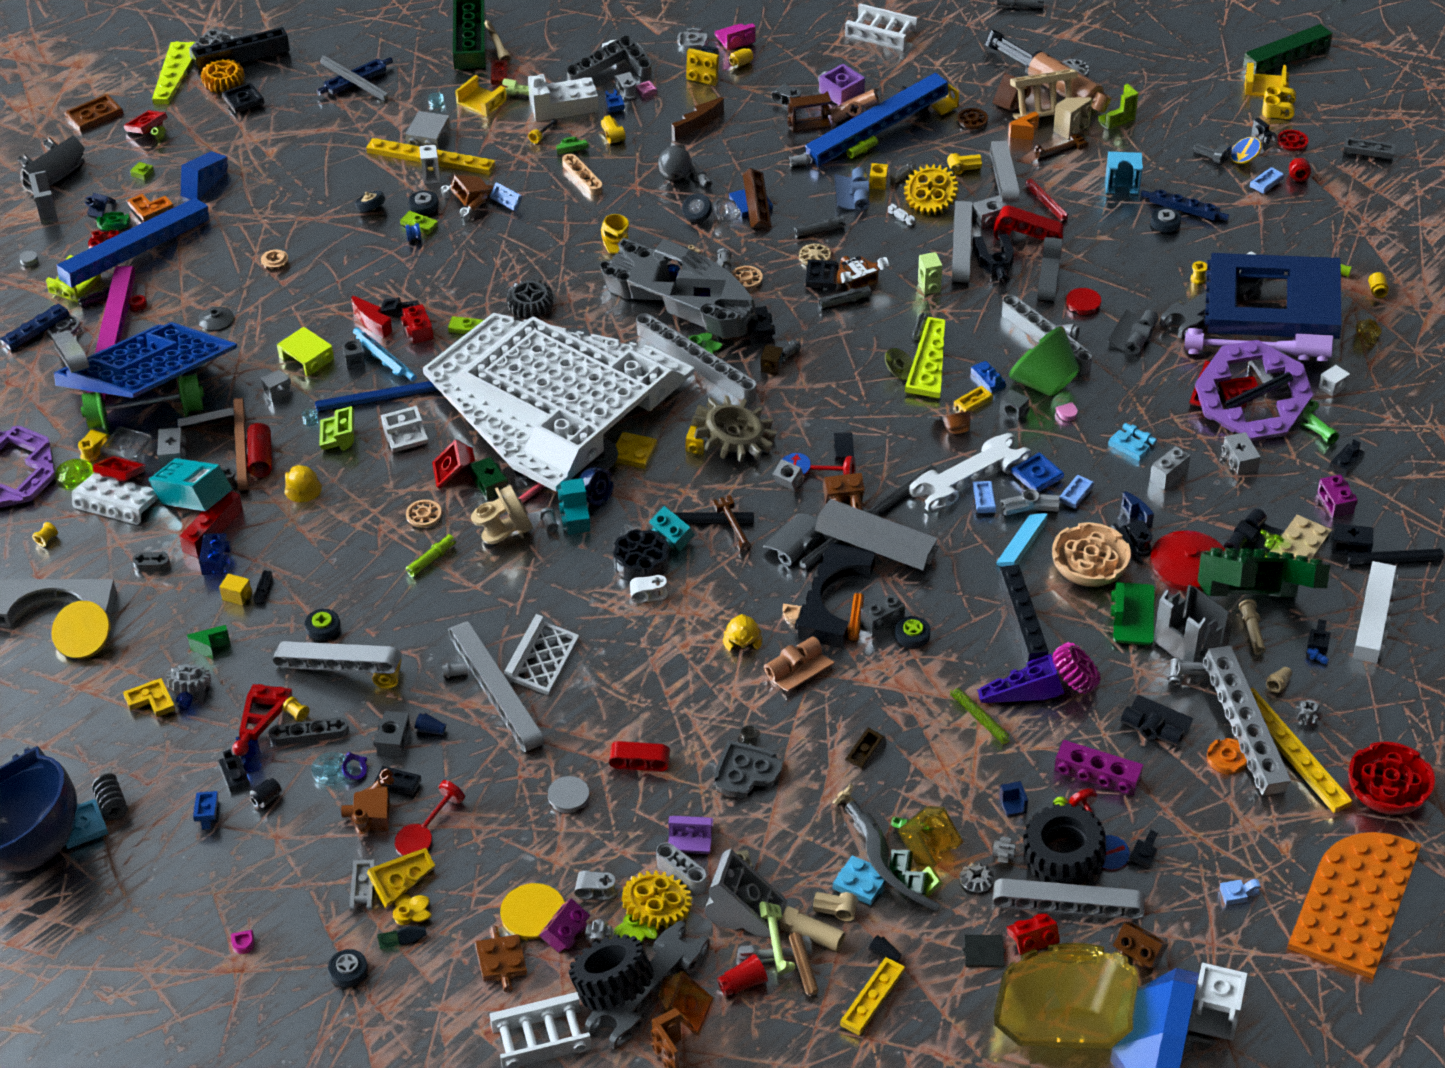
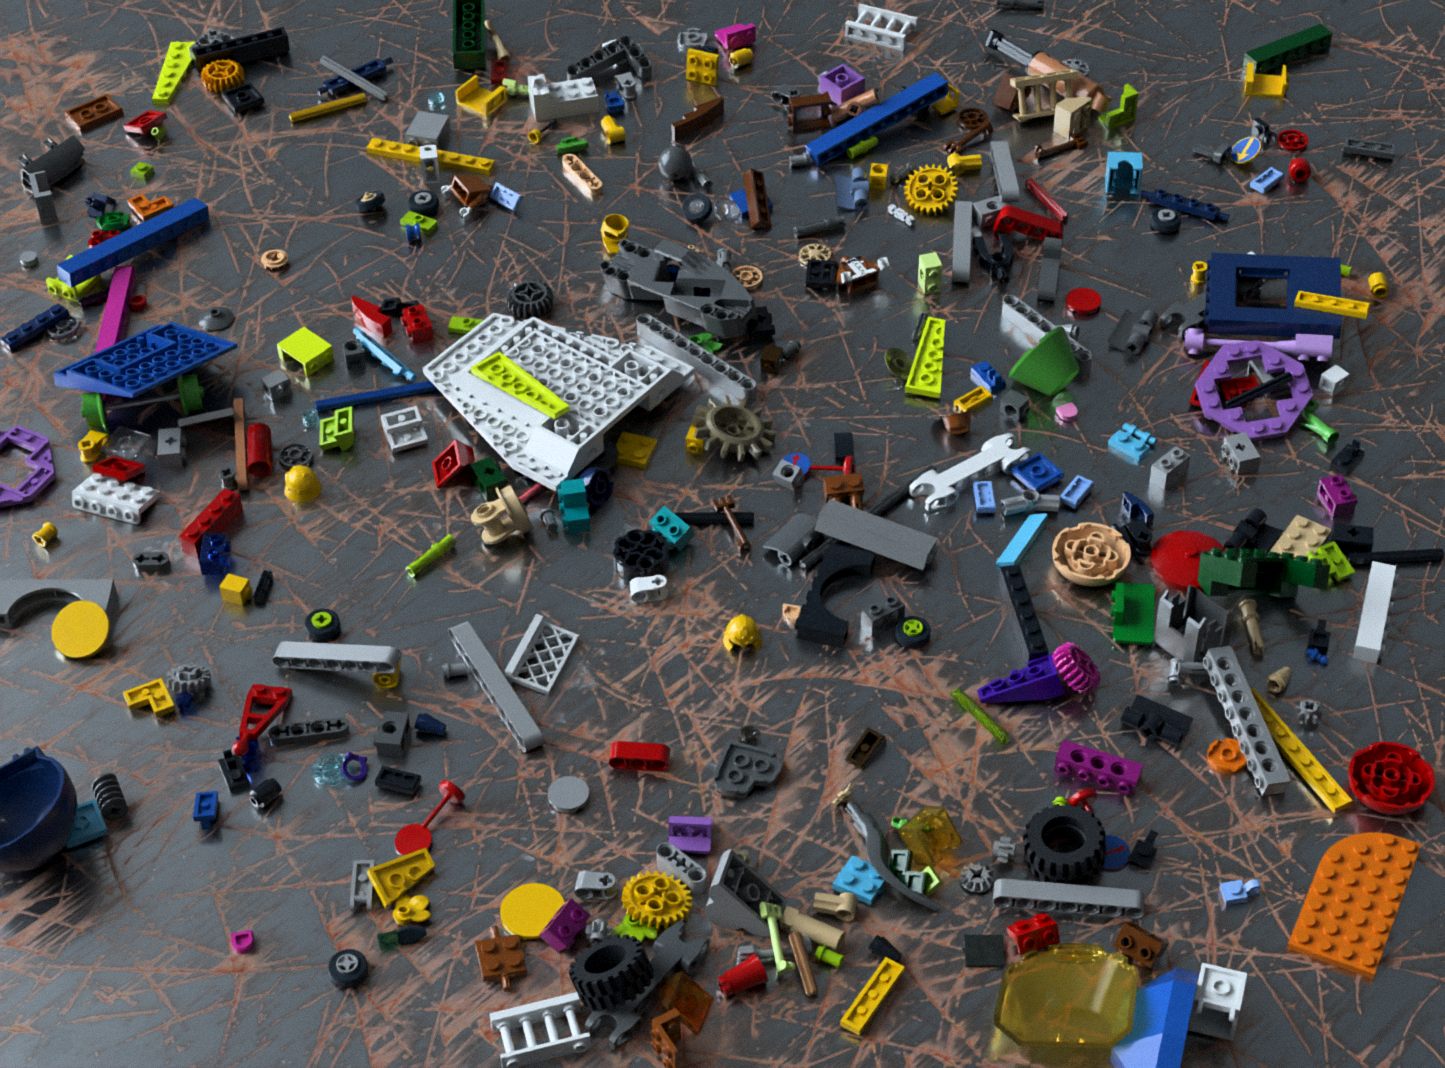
(70, 351): light grey beam -> none
(73, 472): clear neon green dish -> none
(190, 484): teal piece -> none
(202, 174): blue wedge -> none
(205, 640): green slope -> none
(295, 455): none -> flat silver wheel
(297, 710): yellow bush -> none
(327, 107): none -> yellow axle
(371, 806): dark orange torso -> none
(423, 513): light nougat wheel -> none
(515, 381): none -> neon yellow wing
(646, 89): bright pink tile -> none
(797, 664): nougat panel -> none
(829, 956): none -> lime pin
(851, 295): dark grey pin -> none
(855, 619): orange axle -> none
(953, 147): none -> reddish brown hinge
(1013, 799): dark blue panel -> none
(1024, 127): orange slope -> none
(1271, 538): clear neon green plant -> none
(1276, 100): yellow piece -> none
(1332, 304): none -> yellow tile
(1332, 555): none -> lime plate
(1369, 326): clear yellow piece -> none

